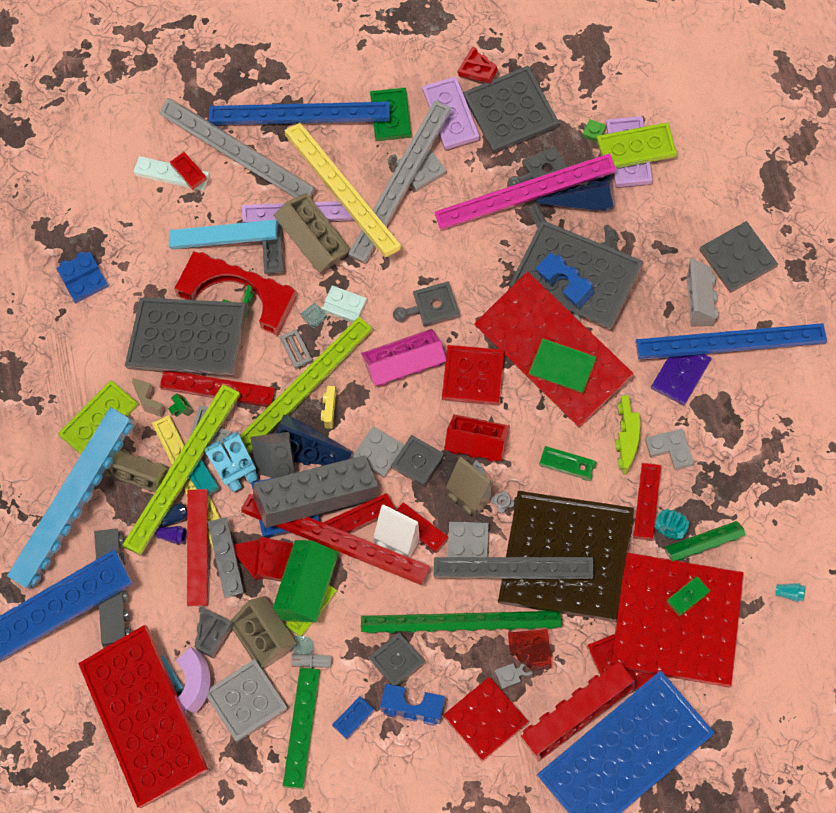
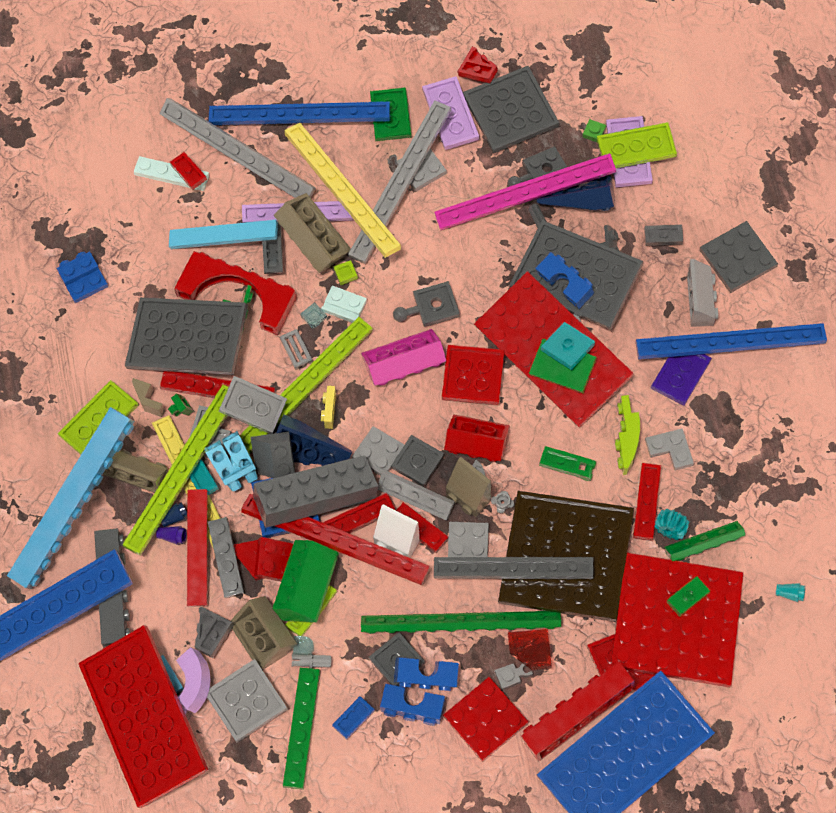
(252, 405): none -> light grey plate
(345, 272): none -> lime plate
(408, 673): none -> blue arch
(415, 495): none -> light grey plate
(567, 345): none -> teal plate
(663, 235): none -> flat silver plate

